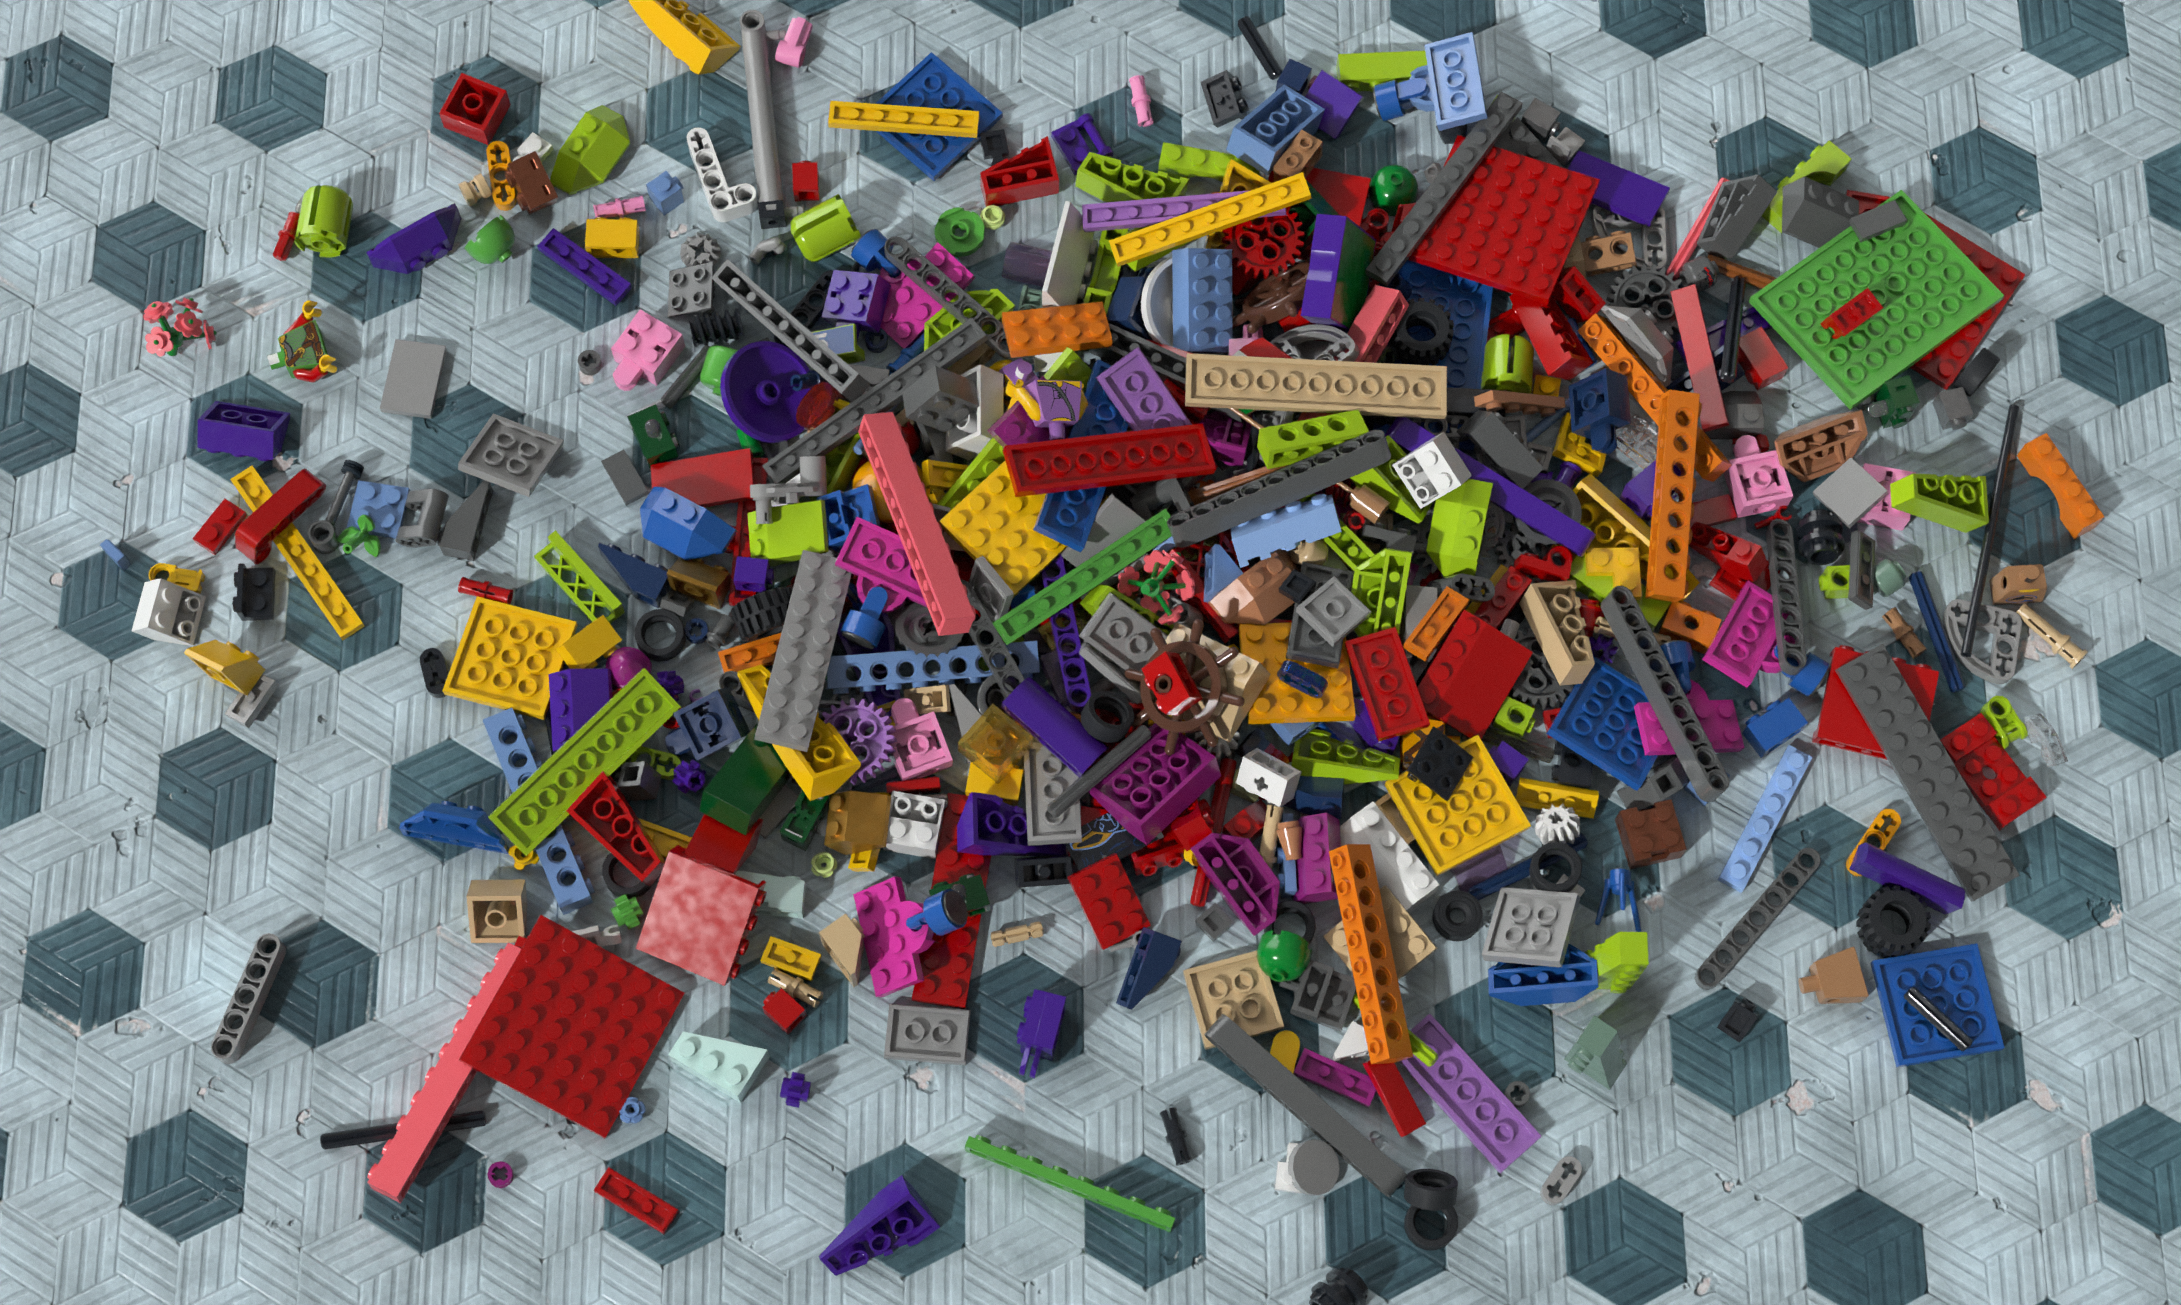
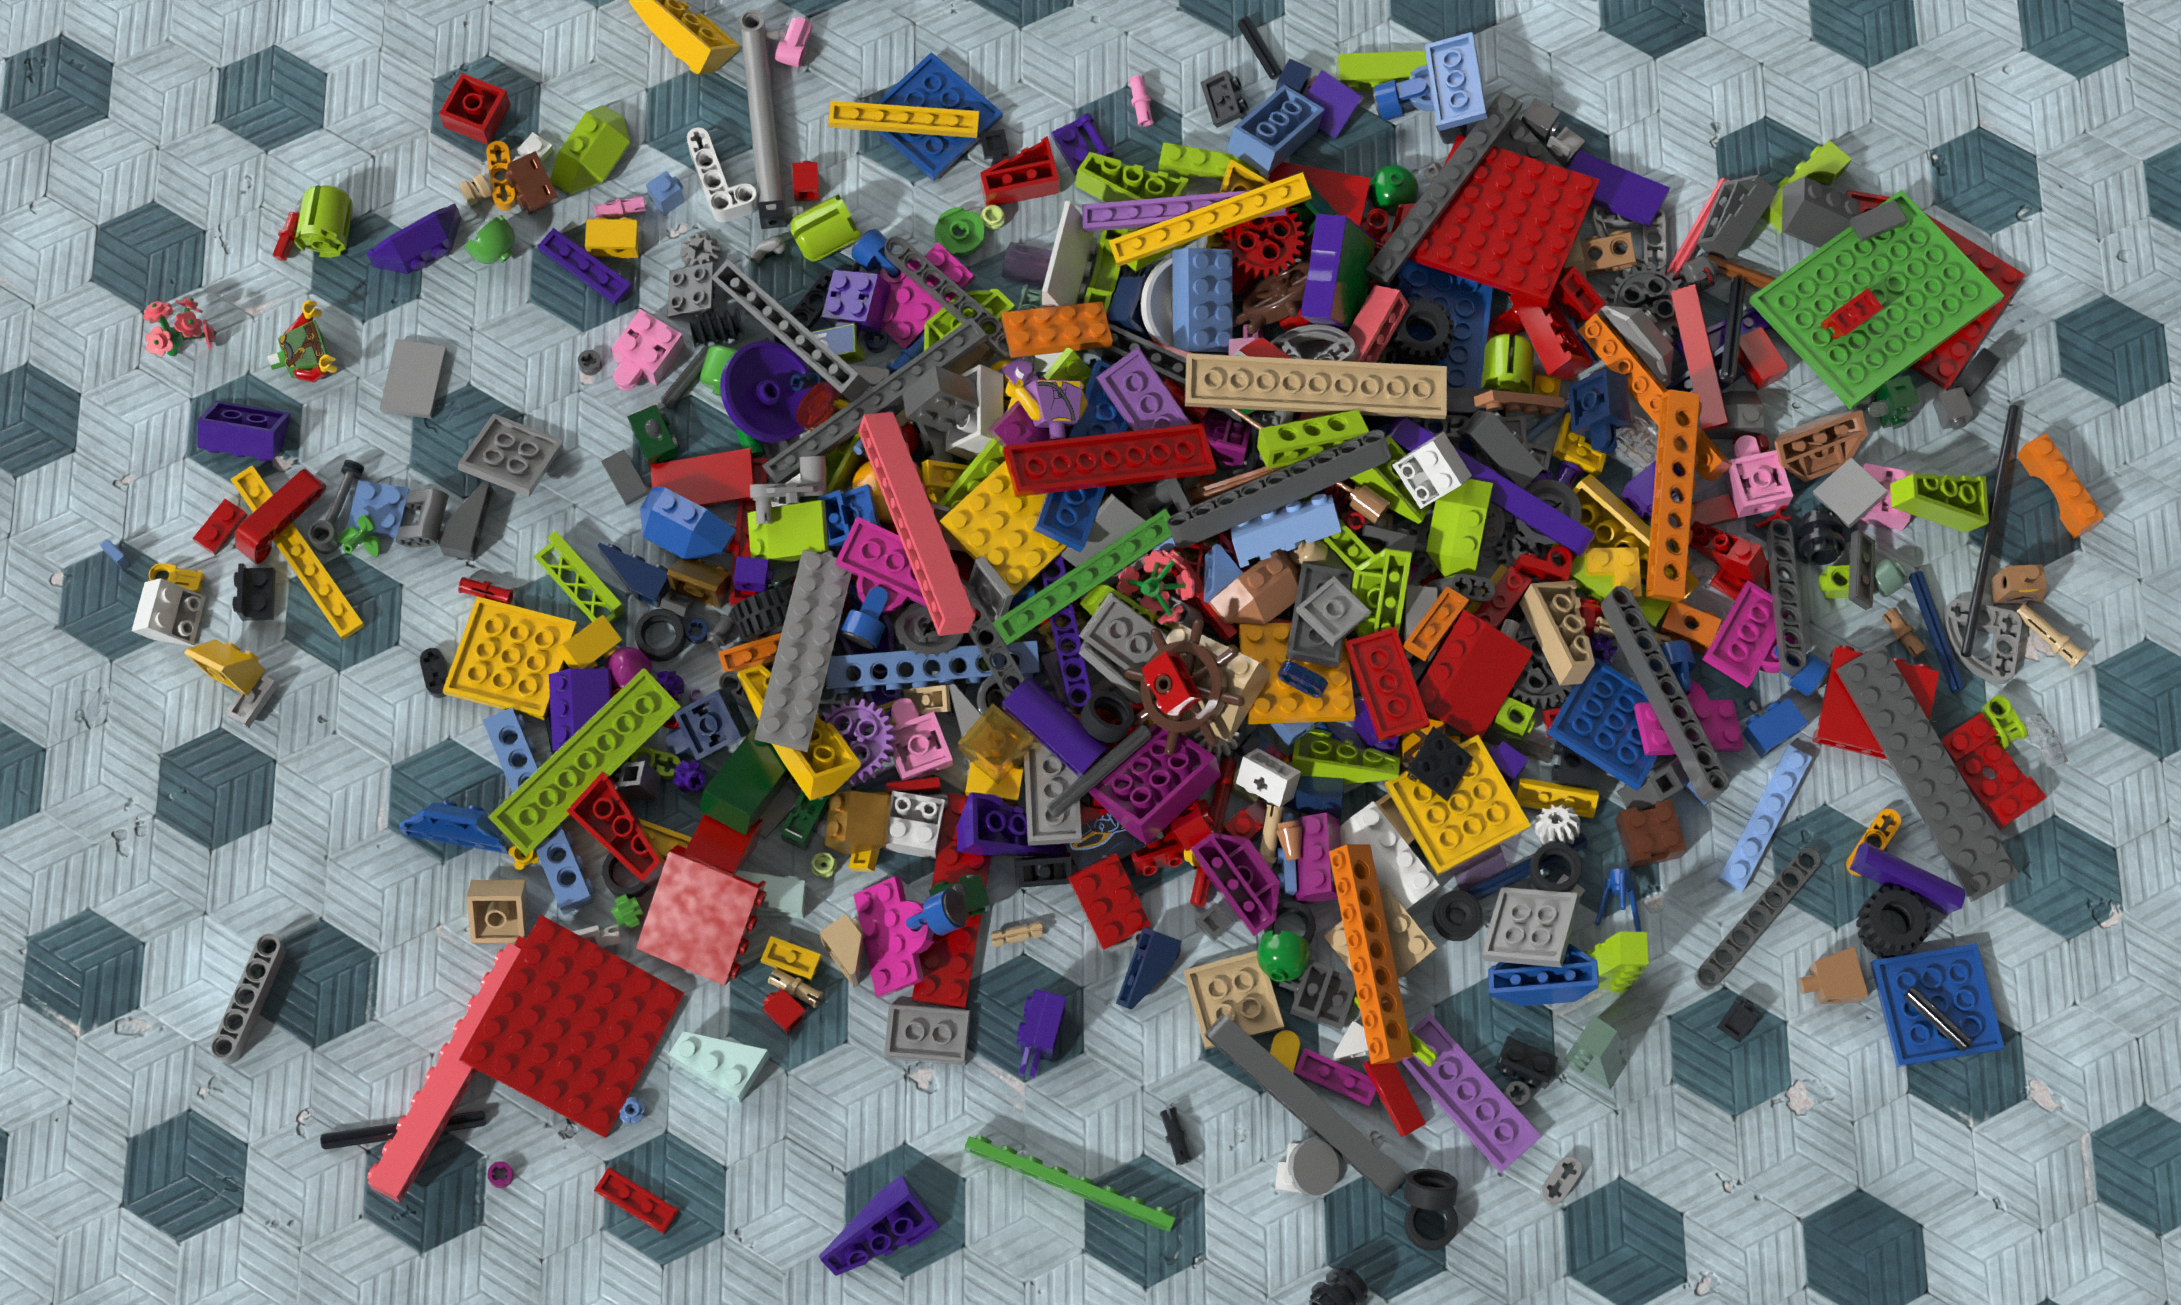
(795, 1089): dark purple gear -> none
(1297, 586): black tile -> none
(1299, 157): medium nougat brick -> none
(1526, 1063): none -> black bracket

